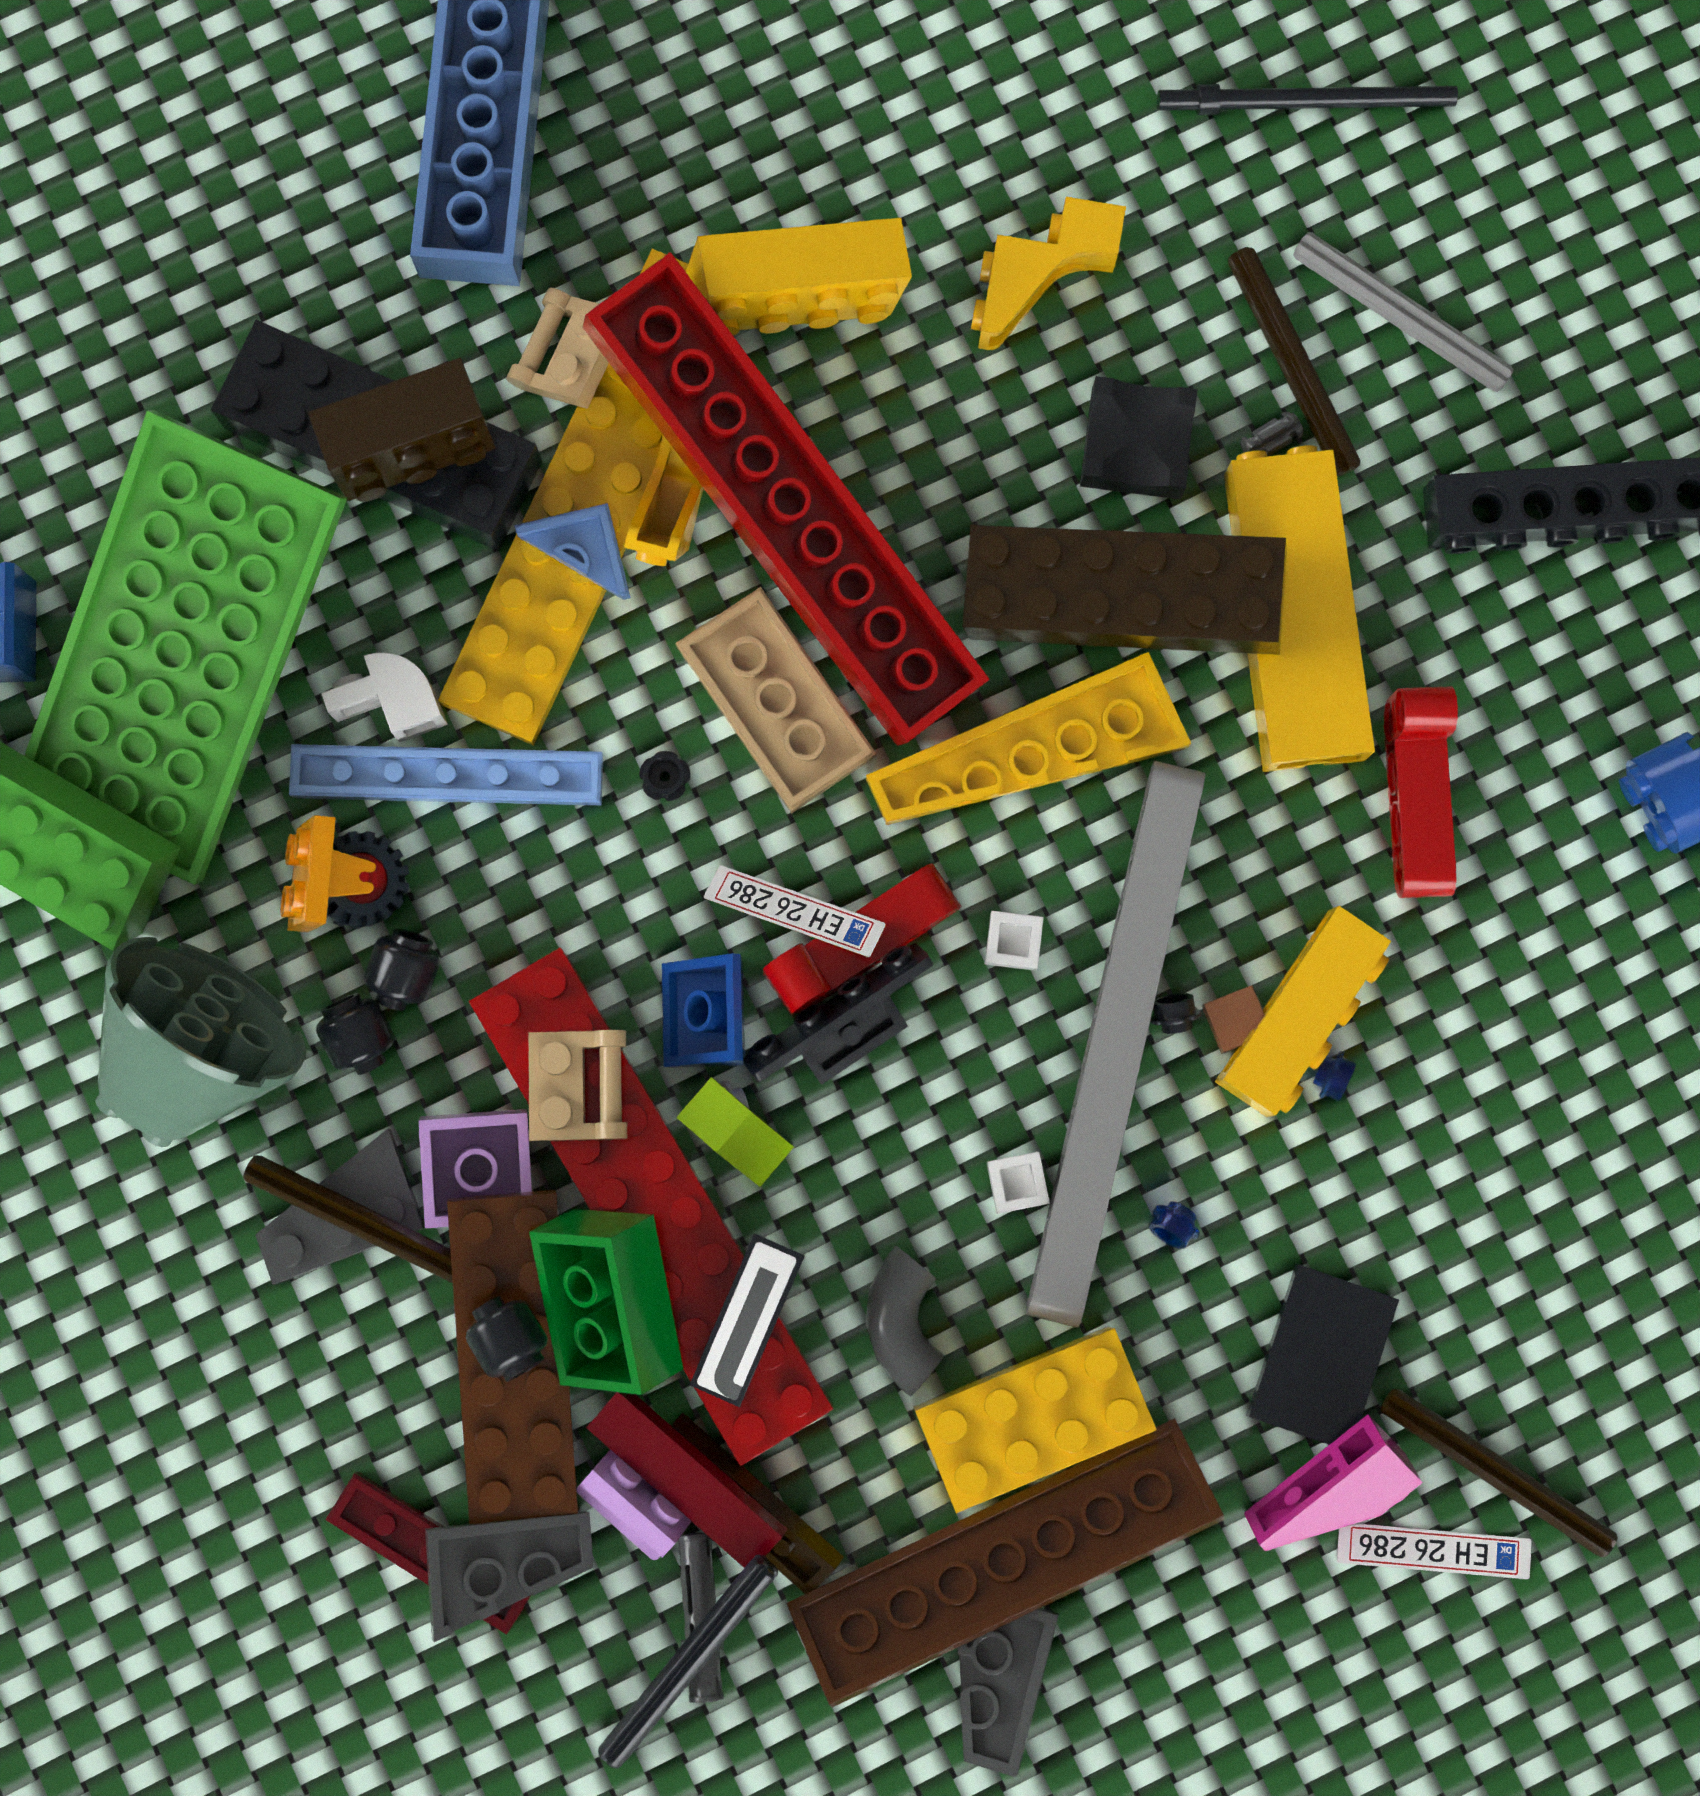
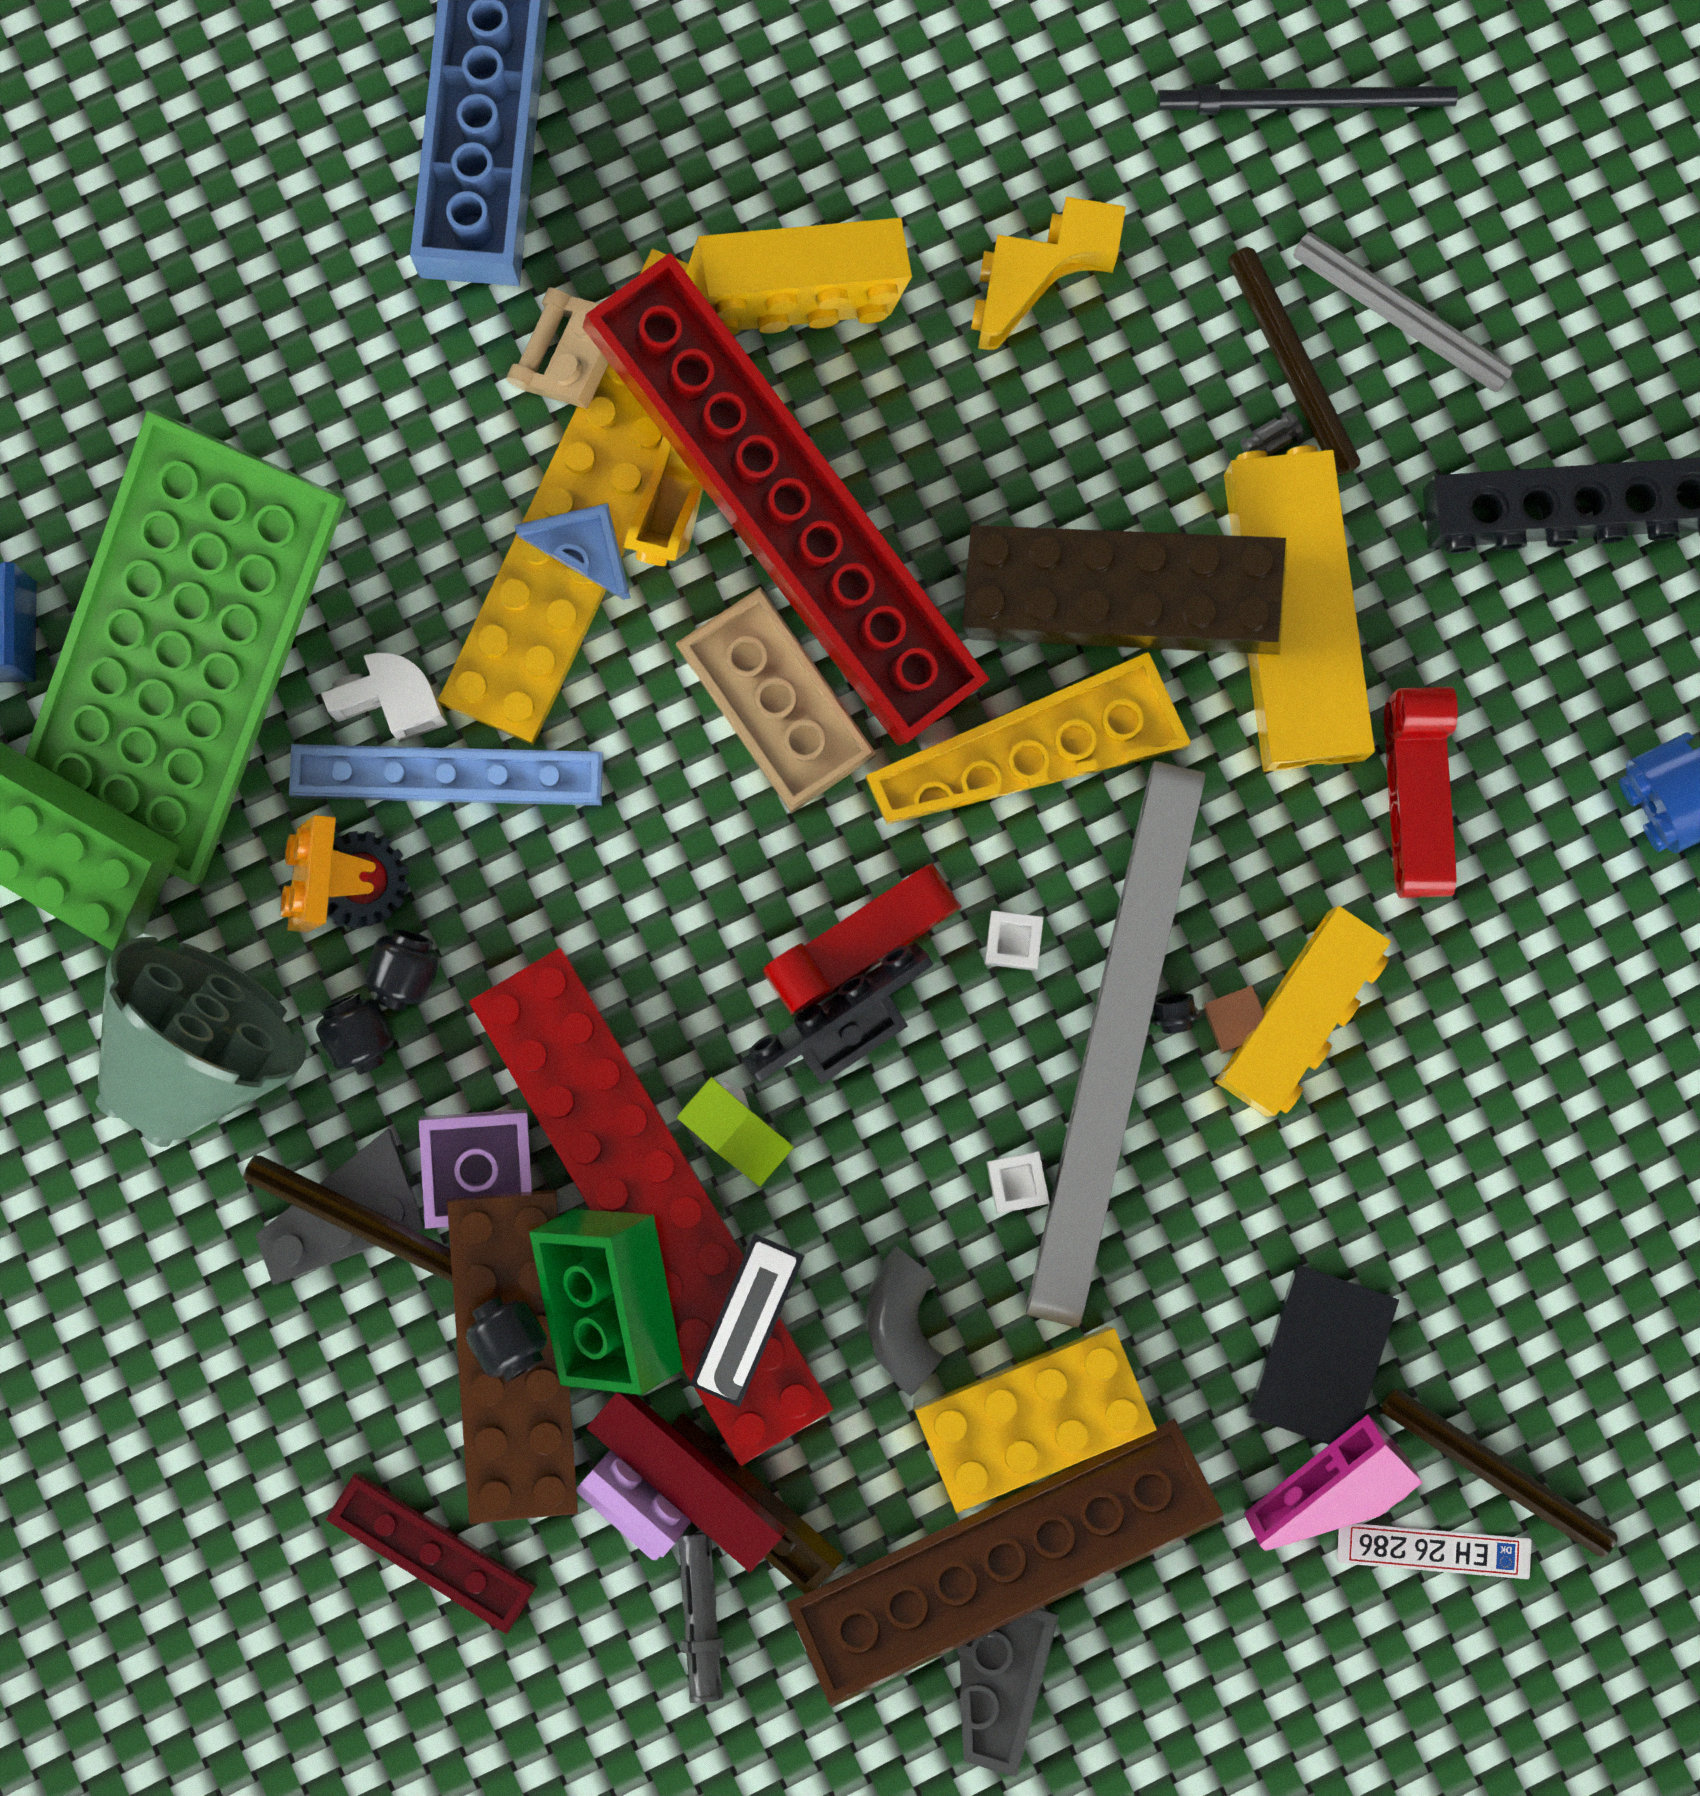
(286, 377): black brick -> none
(402, 431): dark brown brick -> none
(497, 1563): dark grey wing -> none
(559, 1085): tan plate -> none
(664, 762): black plate -> none
(688, 1661): black axle -> none
(703, 1012): blue slope -> none
(795, 911): white sticker -> none
(1138, 438): black brick -> none
(1174, 1224): clear blue plate -> none
(1334, 1076): clear blue plate -> none

